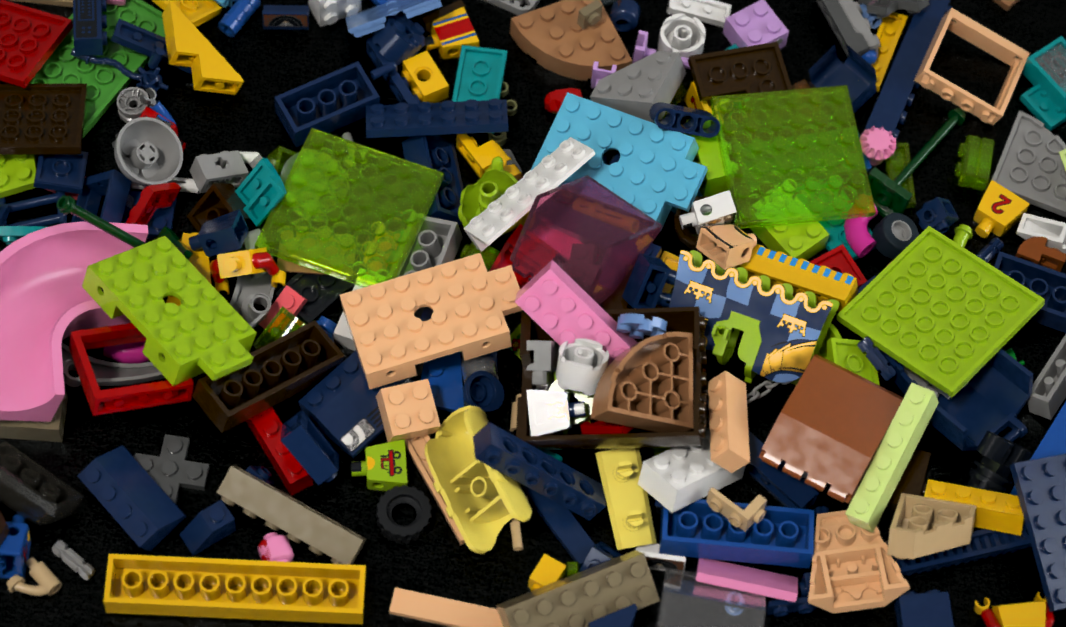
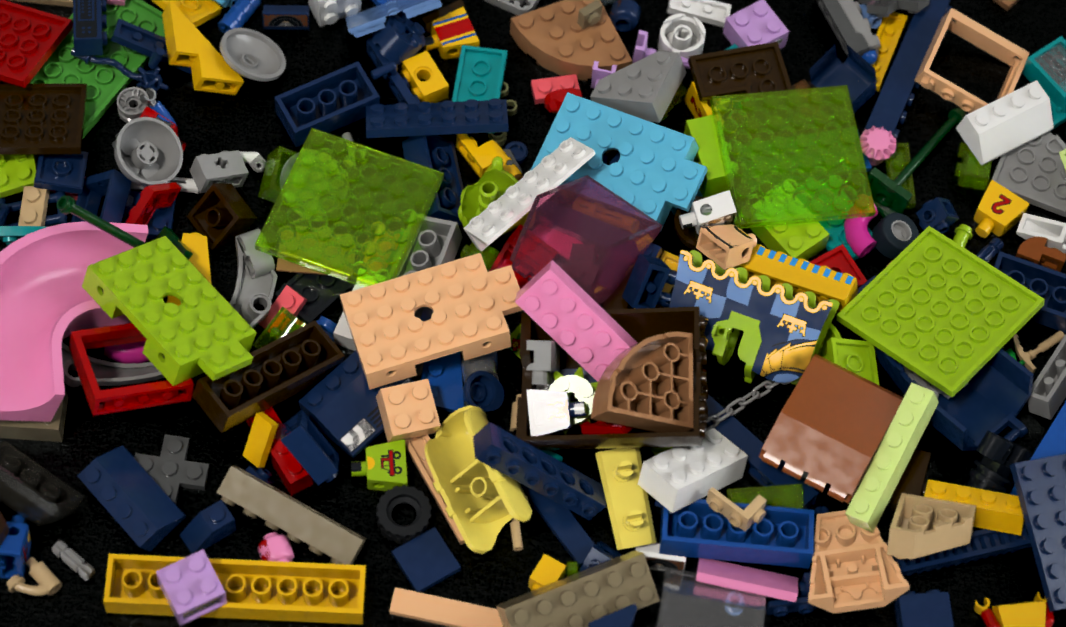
(33, 206): none -> tan plate
(191, 587): none -> lavender piece
(221, 234): dark blue torso -> none
(244, 263): torso -> none
(252, 54): none -> light grey dish
(260, 439): none -> yellow tile
(261, 191): teal slope -> none
(426, 560): none -> dark blue tile
(518, 150): none -> dark blue tile
(542, 87): none -> coral plate
(581, 365): white brick -> none
(638, 326): medium blue plate -> none
(676, 113): dark blue beam -> none
(728, 422): light nougat brick -> none
(778, 495): none -> clear neon green plate
(877, 358): dark blue axle -> none
(1007, 123): none -> white slope
(1031, 354): none -> tan piece

